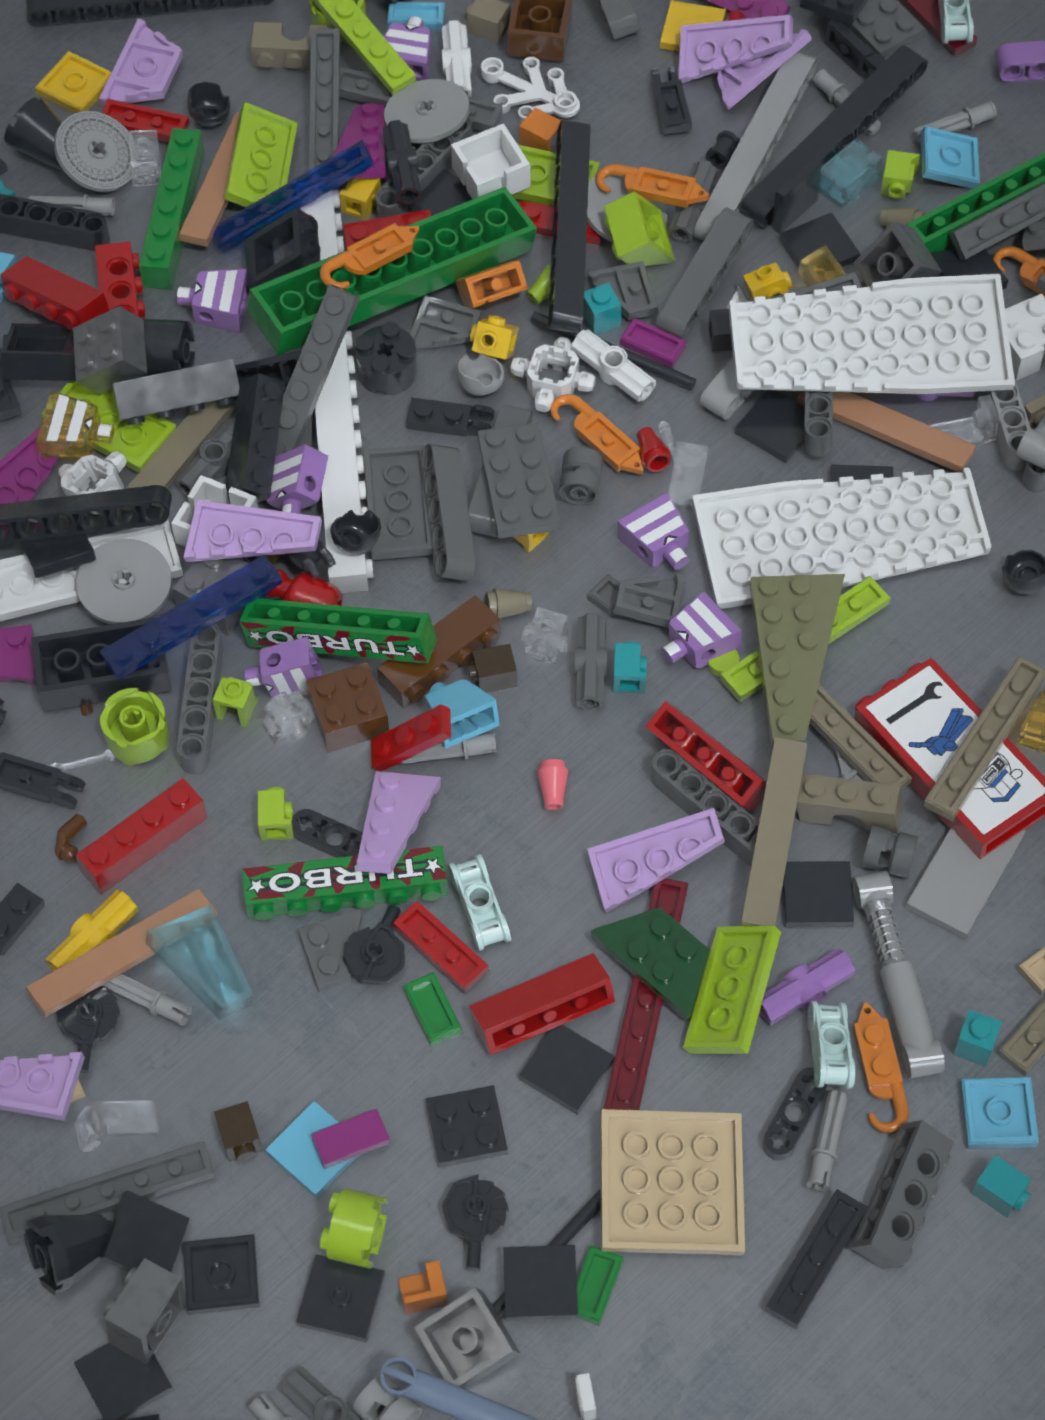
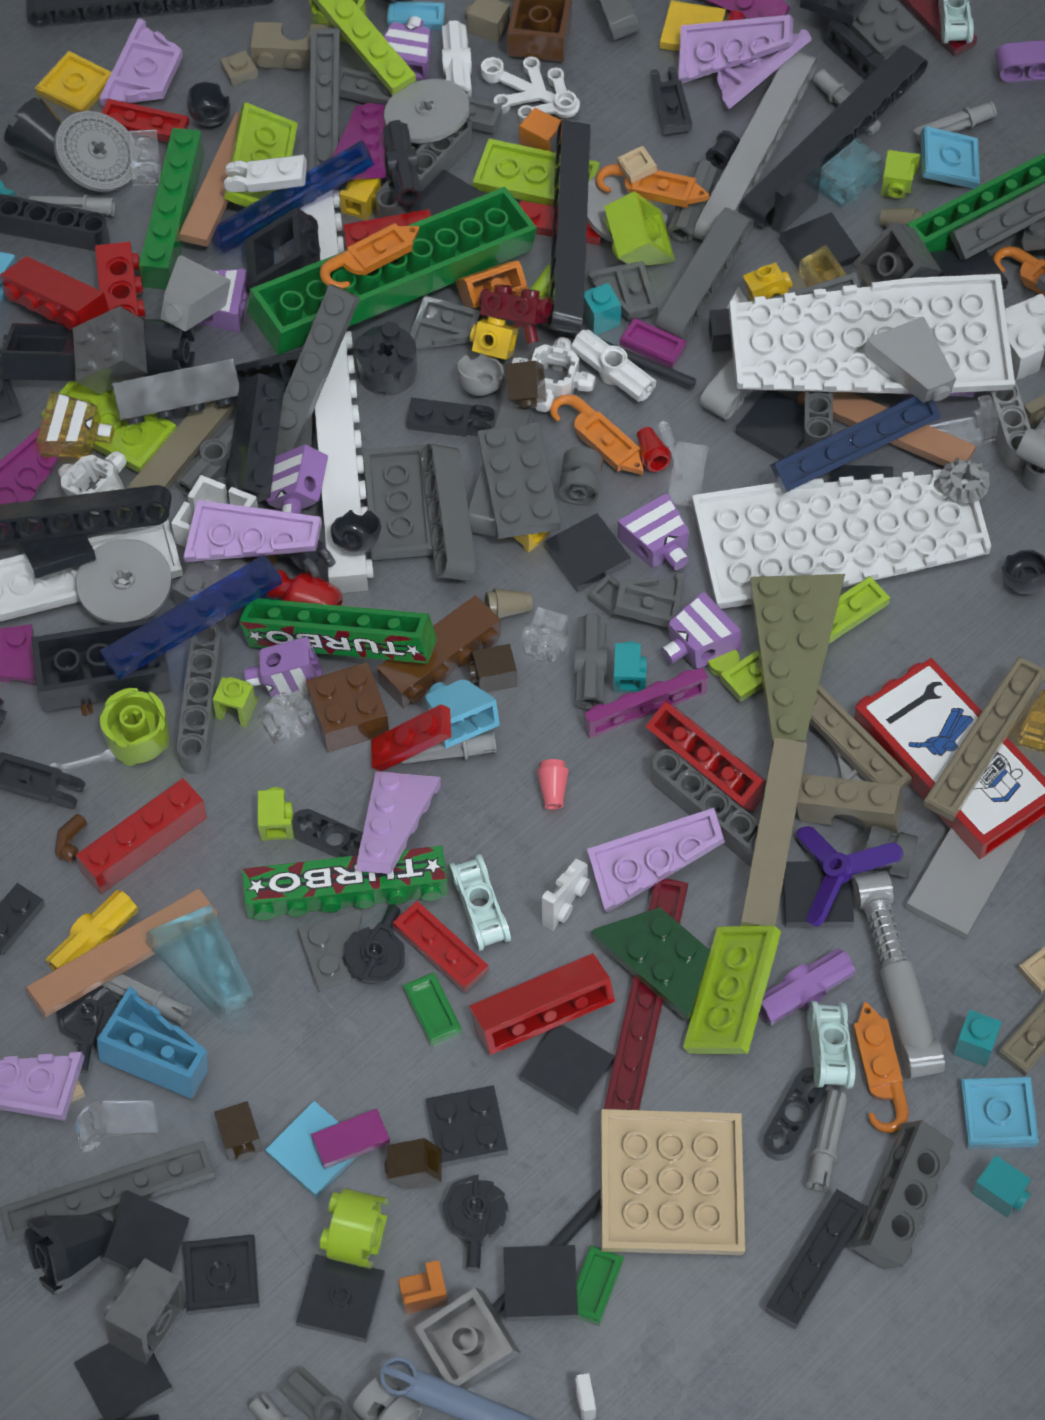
(151, 1047): none -> dark azure wedge
(193, 294): none -> light grey slope
(239, 68): none -> dark tan plate
(266, 174): none -> white hinge
(413, 1163): none -> dark brown brick
(490, 162): white piece -> none
(523, 308): none -> dark red brick
(526, 383): none -> dark brown brick
(557, 905): none -> white wing
(587, 552): none -> black tile
(637, 164): none -> tan tile
(641, 704): none -> magenta plate
(849, 866): none -> dark purple piece
(853, 442): none -> dark blue plate
(913, 360): none -> light grey slope
(951, 481): none -> light grey gear

